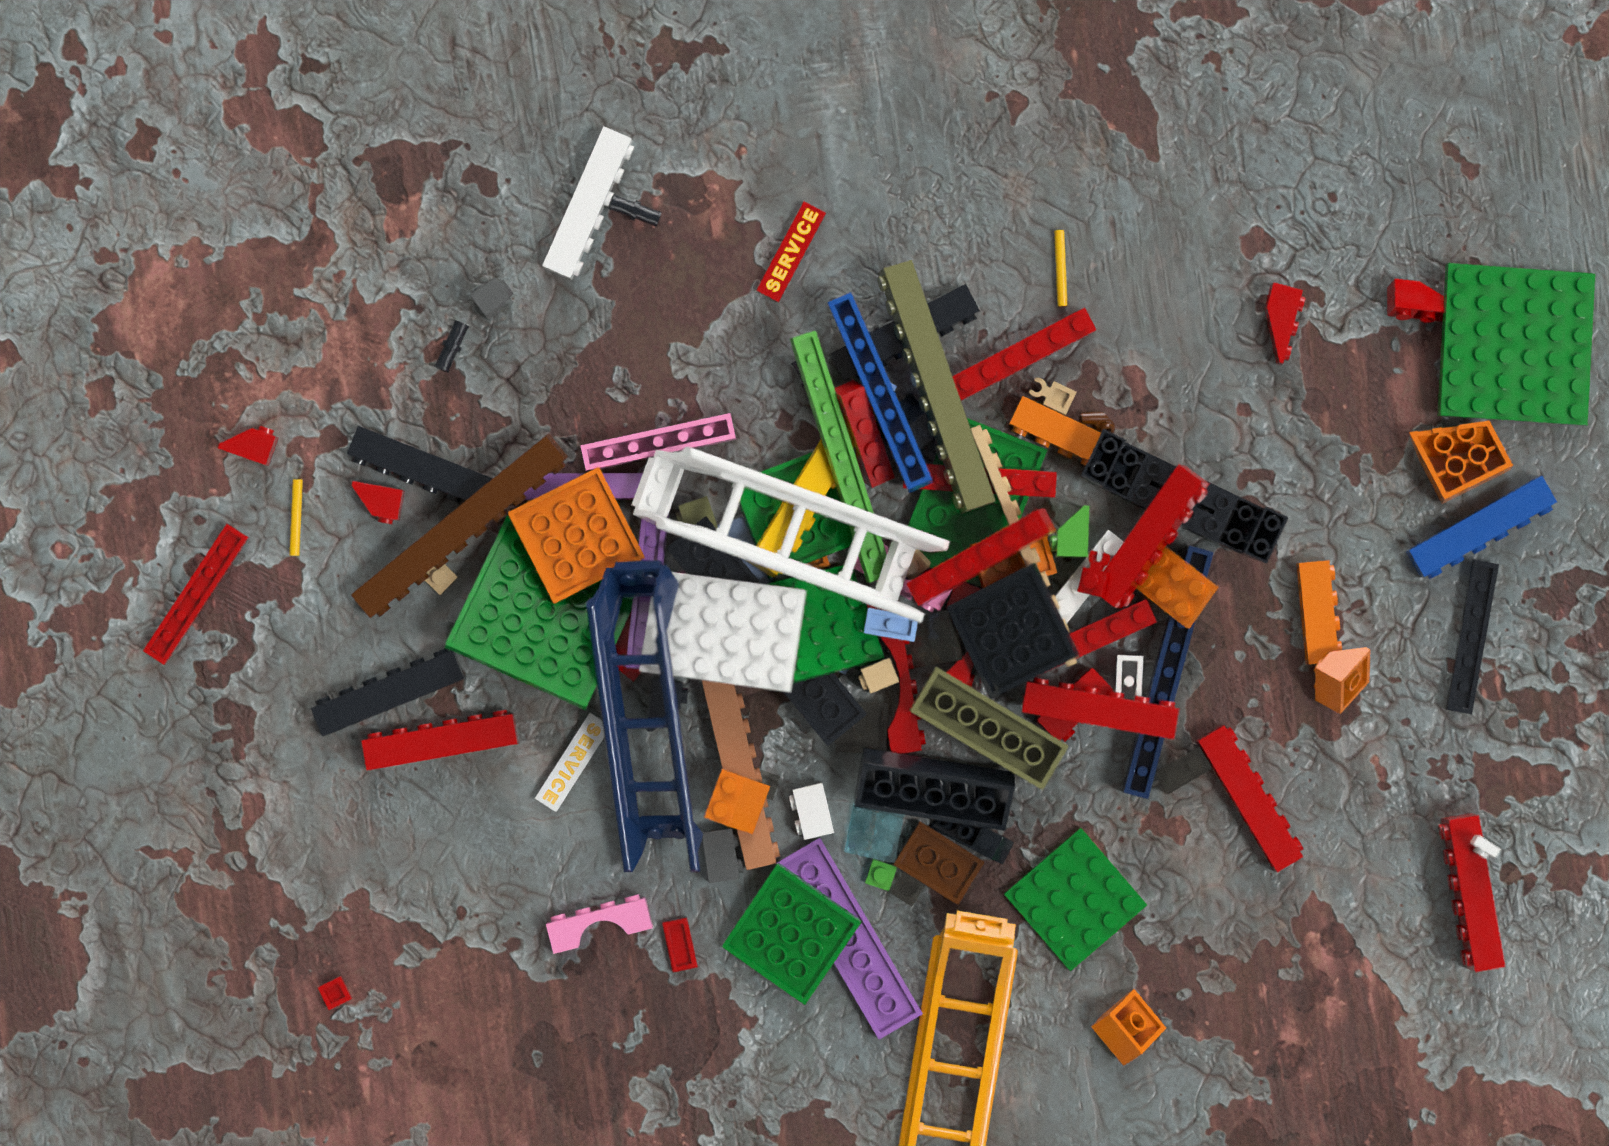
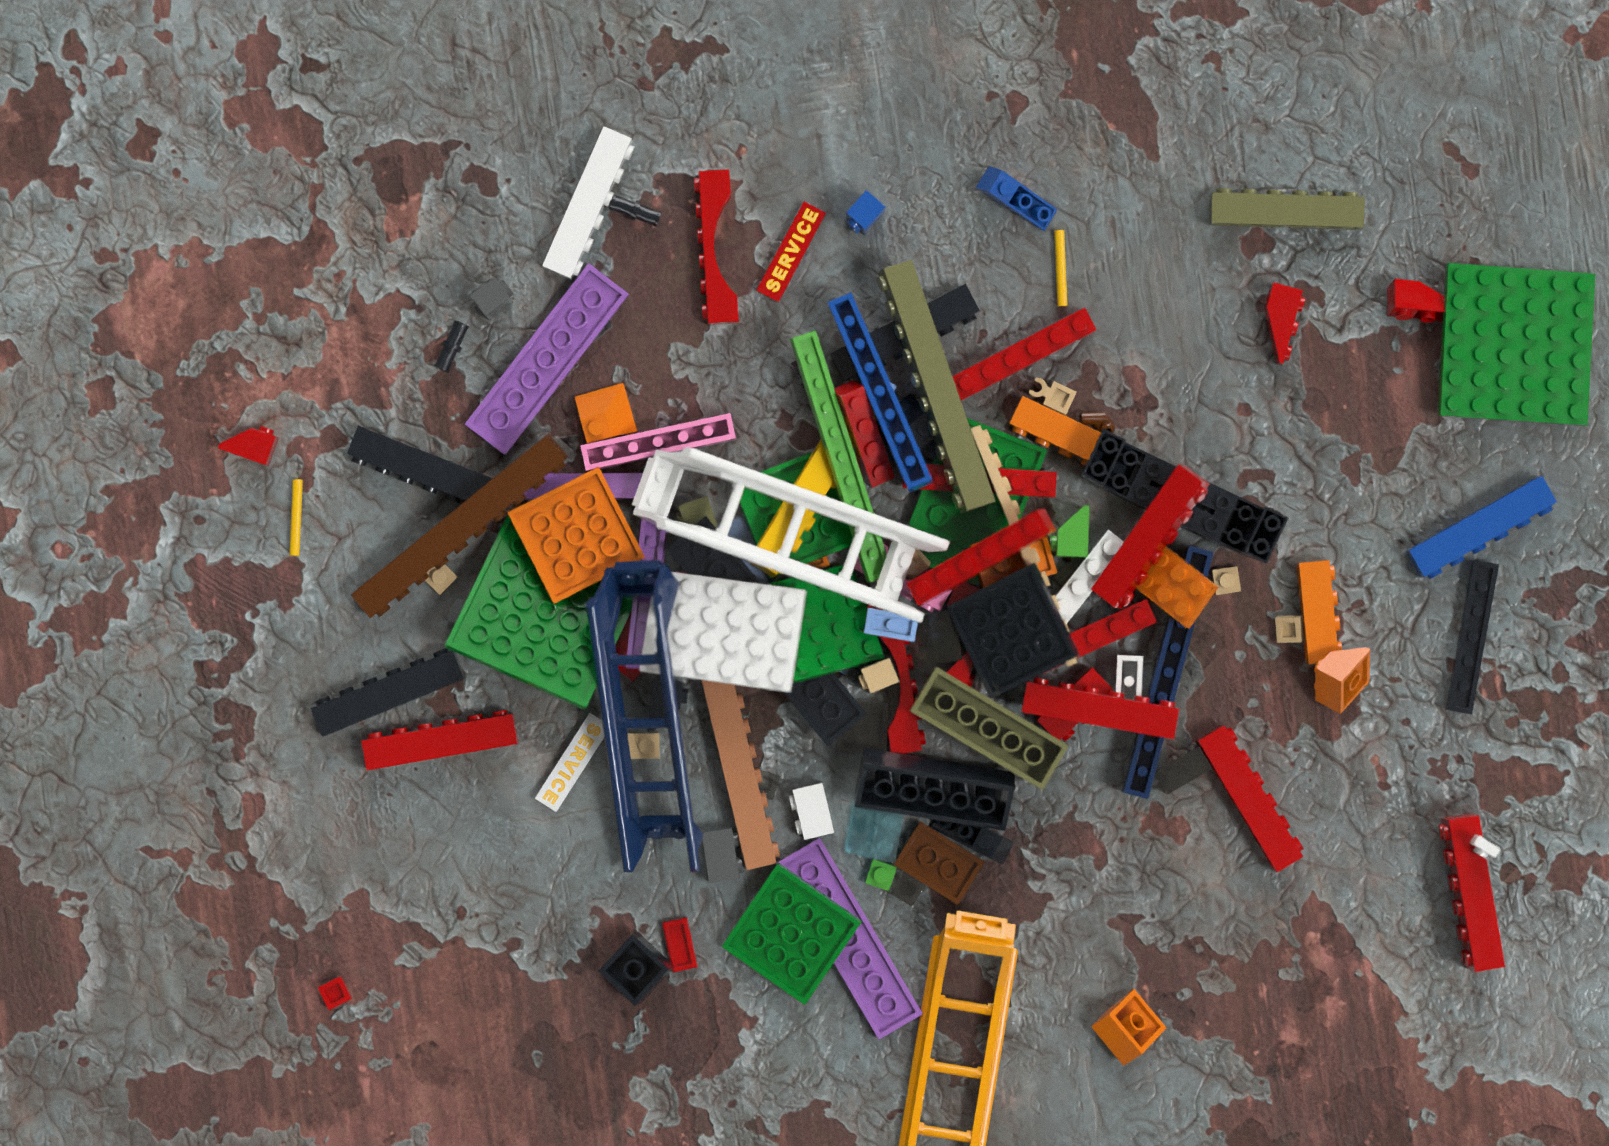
(196, 594): red plate -> none
(381, 501): red slope -> none
(547, 359): none -> medium lavender plate
(567, 932): bright pink arch -> none
(605, 413): none -> orange slope
(636, 968): none -> black brick
(644, 745): none -> tan plate
(714, 195): none -> red arch
(737, 801): orange slope -> none
(864, 213): none -> blue brick
(1016, 197): none -> blue slope
(1075, 899): green plate -> none
(1094, 579): red plate -> none
(1226, 580): none -> tan plate
(1286, 211): none -> olive brick
(1289, 629): none -> tan plate
(1460, 457): orange wedge -> none

